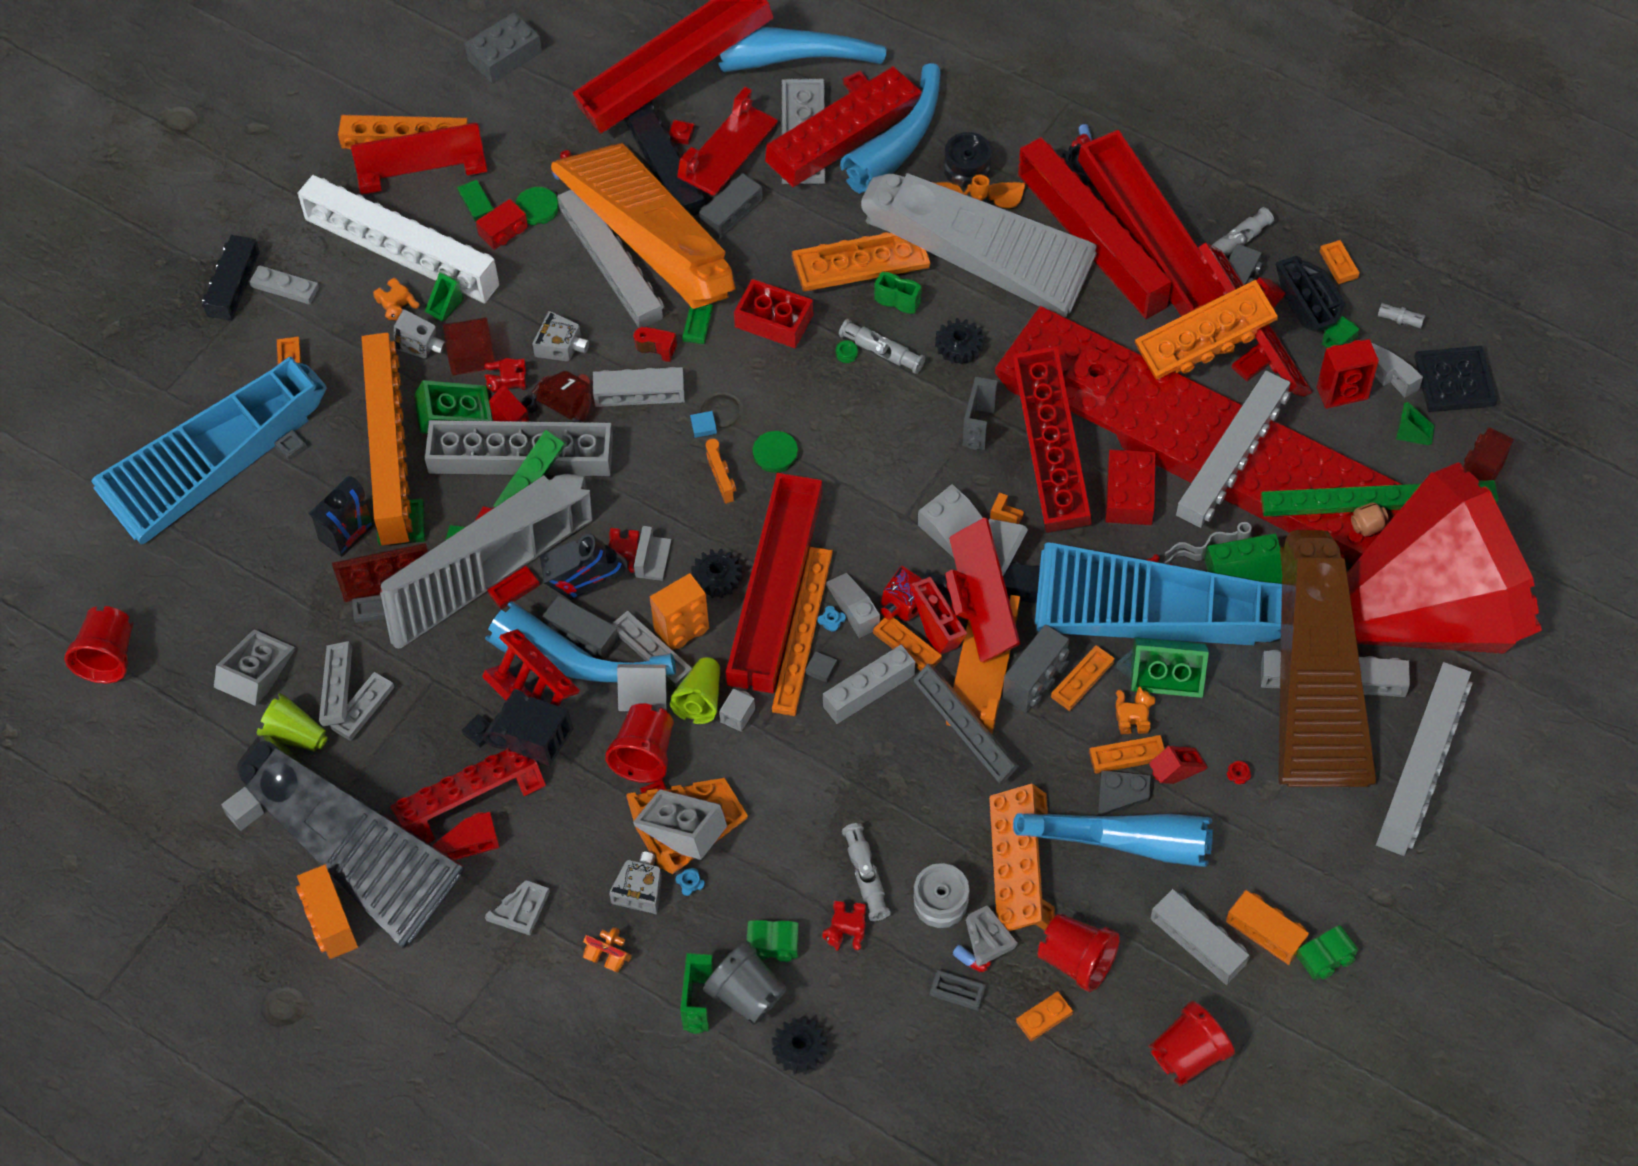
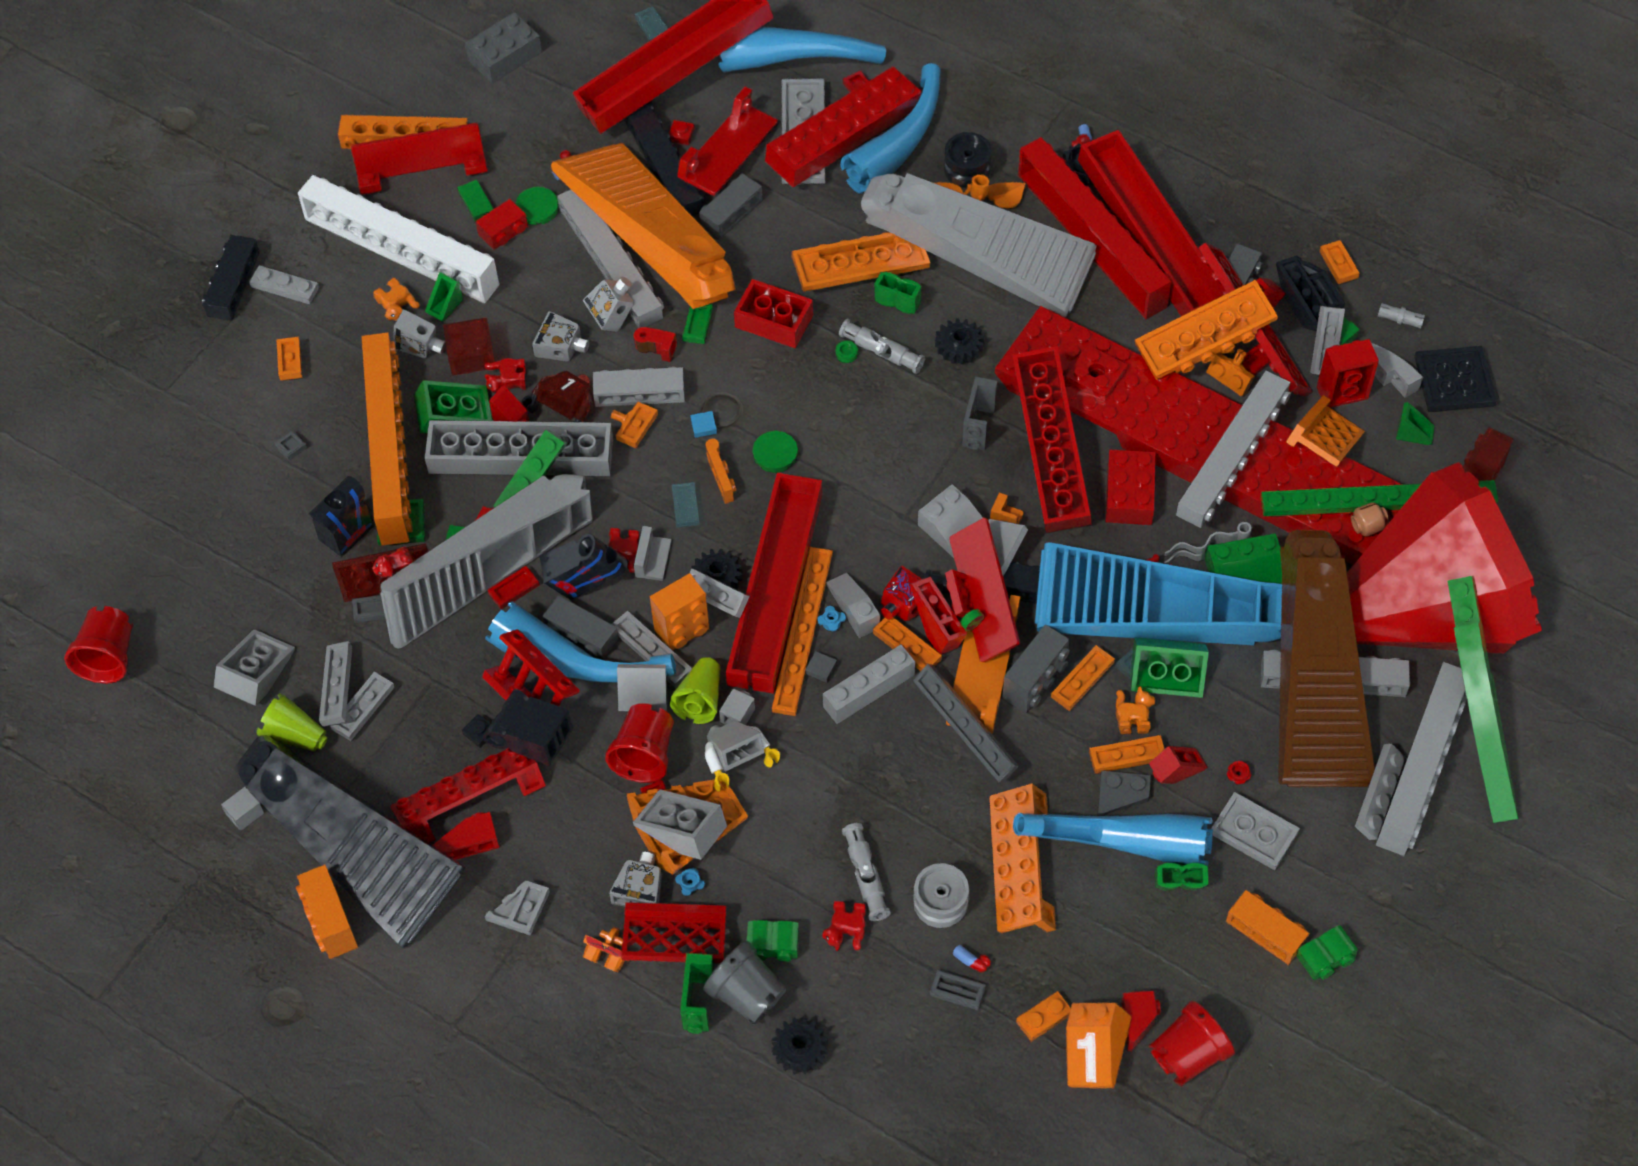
(208, 450): dark azure brick -> none
(387, 564): none -> red animal
(610, 303): none -> light grey torso
(634, 423): none -> orange plate
(650, 22): none -> clear light blue tile
(675, 918): none -> red fence
(685, 504): none -> clear light blue tile
(720, 594): none -> light grey plate
(734, 745): none -> light grey torso
(972, 619): none -> green tile
(988, 936): light grey wing -> none
(1079, 950): red piece -> none
(1095, 1044): none -> orange slope
(1143, 1013): none -> red slope
(1189, 877): none -> green brick
(1200, 936): light grey brick -> none
(1231, 372): none -> orange plate
(1244, 231): light grey piece -> none
(1254, 831): none -> light grey plate
(1314, 422): none -> orange fence
(1327, 334): none -> light grey plate
(1380, 791): none -> light grey plate
(1482, 699): none -> slope

